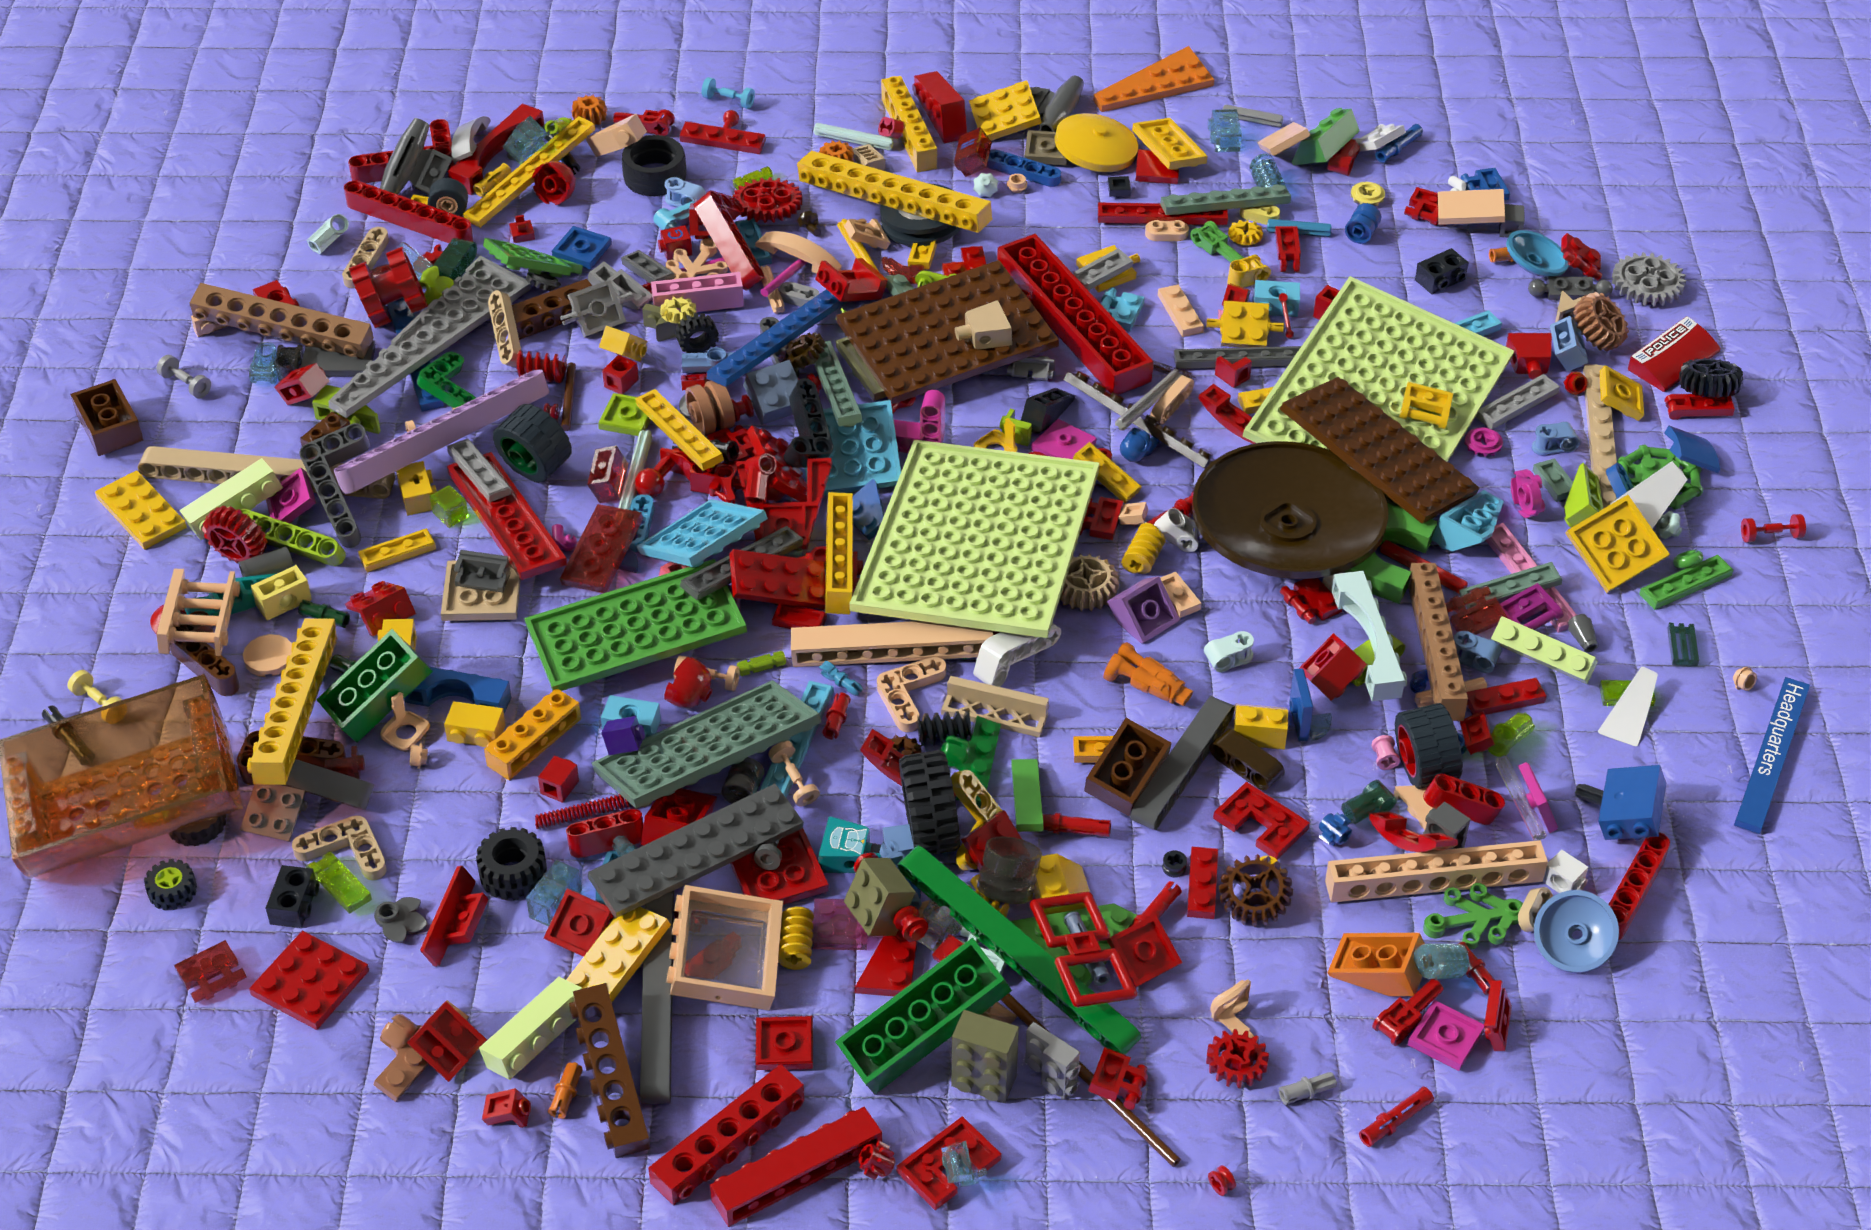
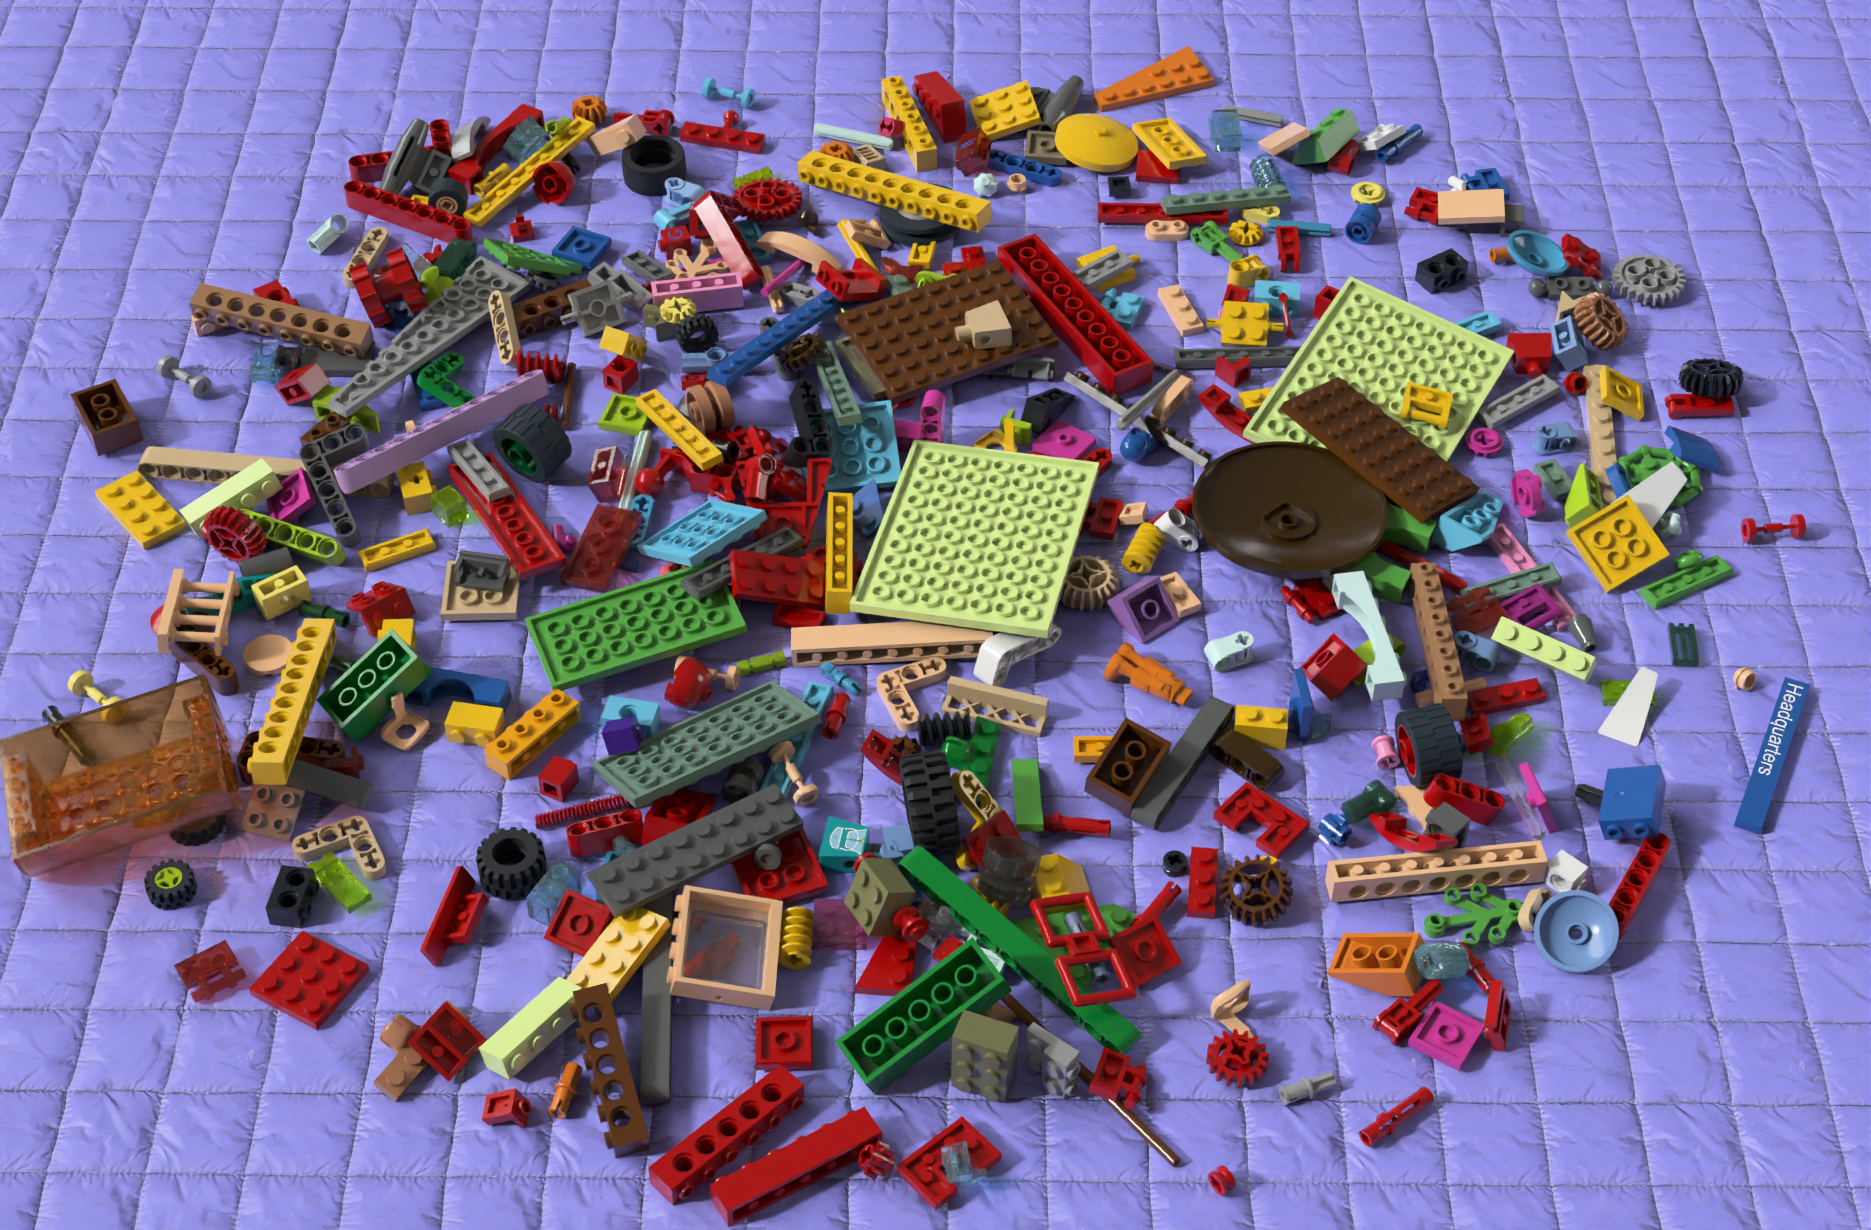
(401, 920): dark grey plate -> none
(418, 755): light nougat plate -> none
(769, 392): sand blue brick -> none
(1109, 473): yellow tile -> none
(1664, 356): red slope -> none

